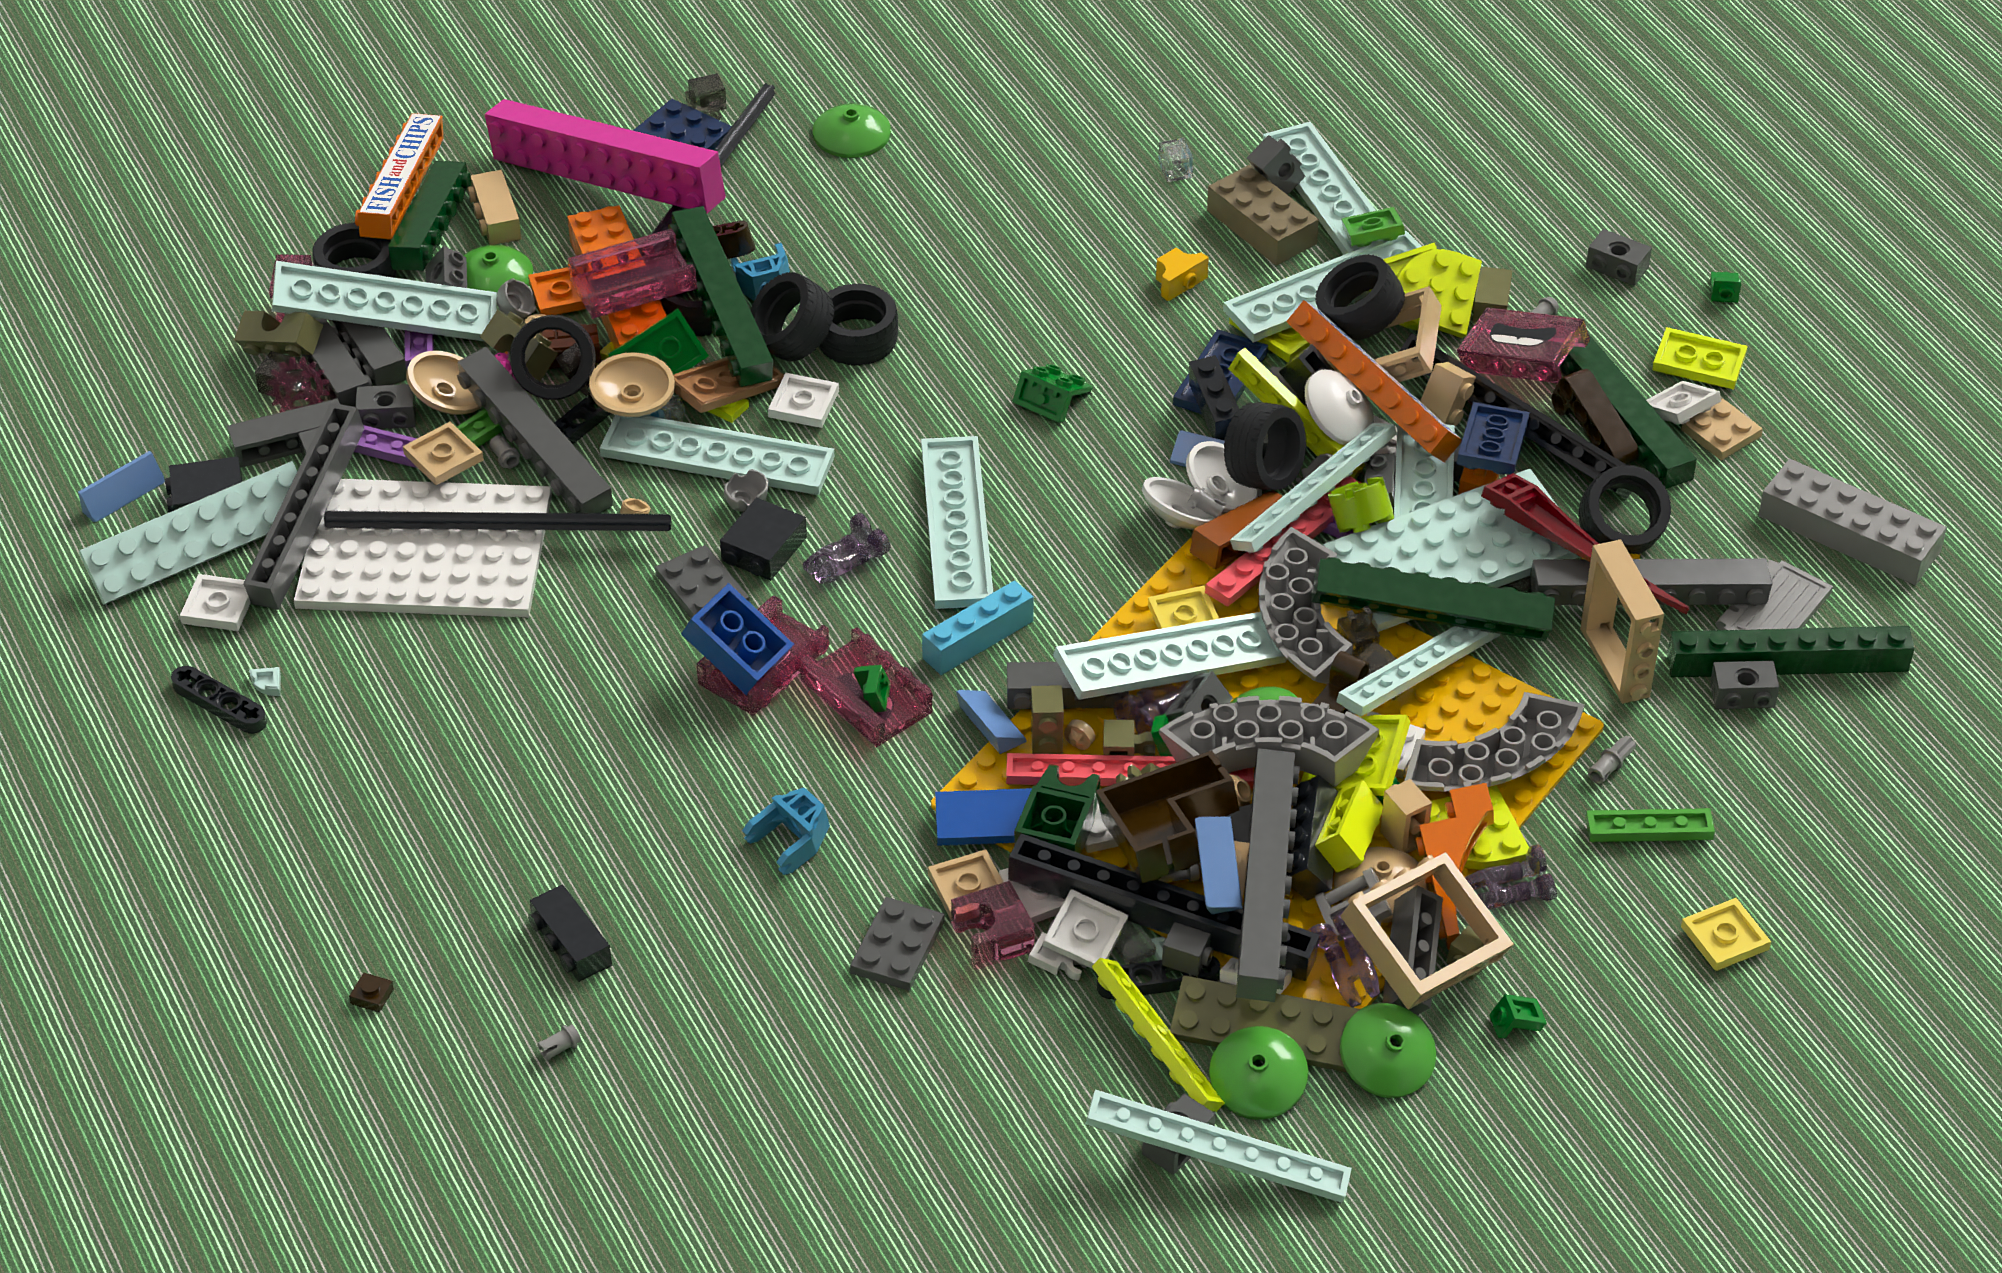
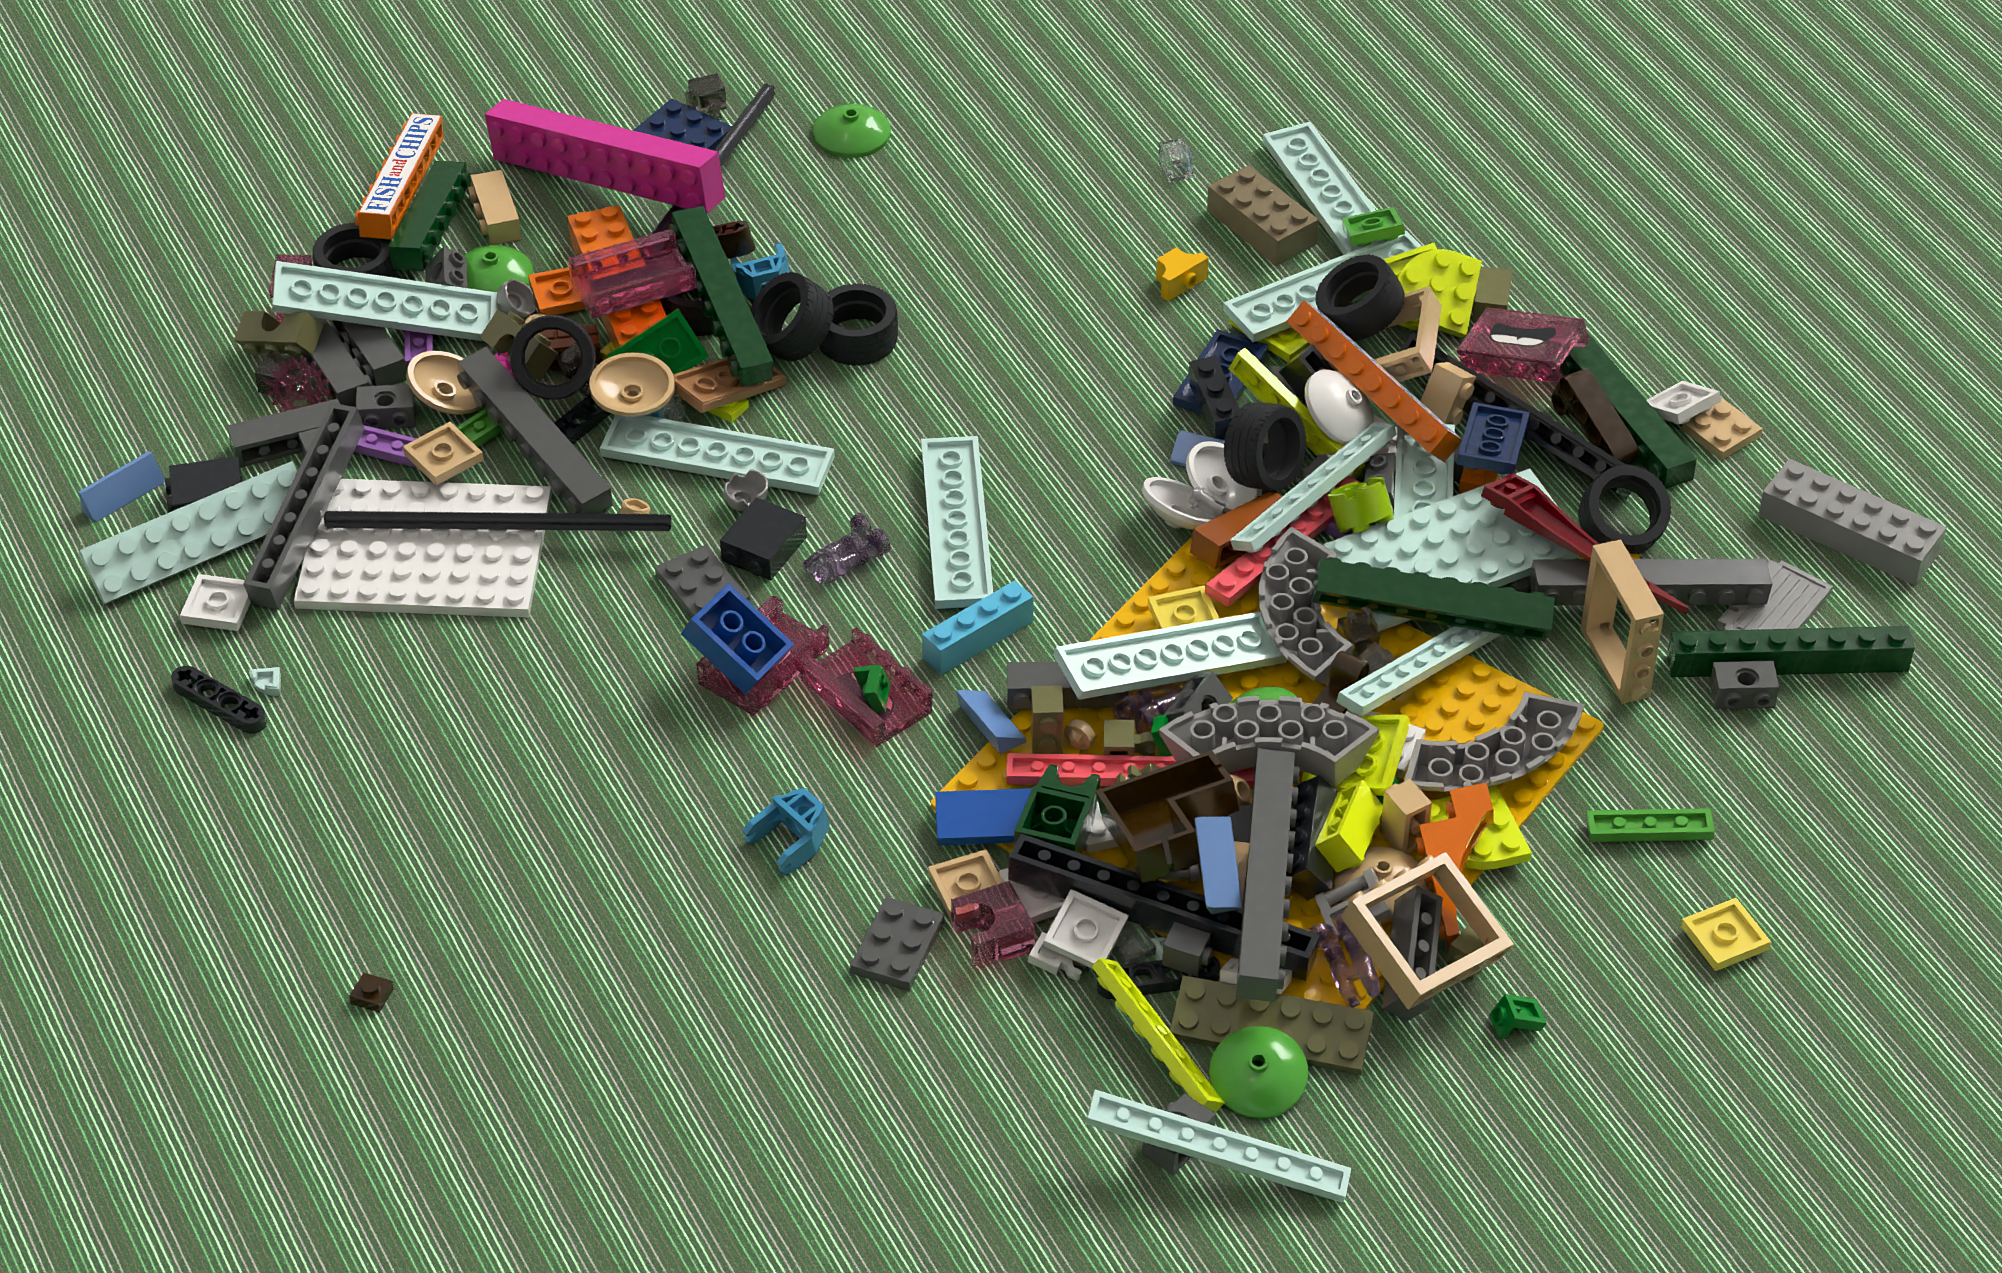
(507, 456): light grey pin -> none
(559, 1042): light grey pin -> none
(569, 933): black brick -> none
(803, 400): white plate -> none
(1048, 391): green bracket -> none
(1276, 164): dark grey brick -> none
(1377, 1063): bright green dish -> none
(1532, 866): piece -> none
(1546, 306): light grey pin -> none
(1611, 759): light grey axle -> none
(1618, 257): dark grey brick -> none
(1700, 358): neon yellow plate -> none
(1725, 287): green bracket -> none

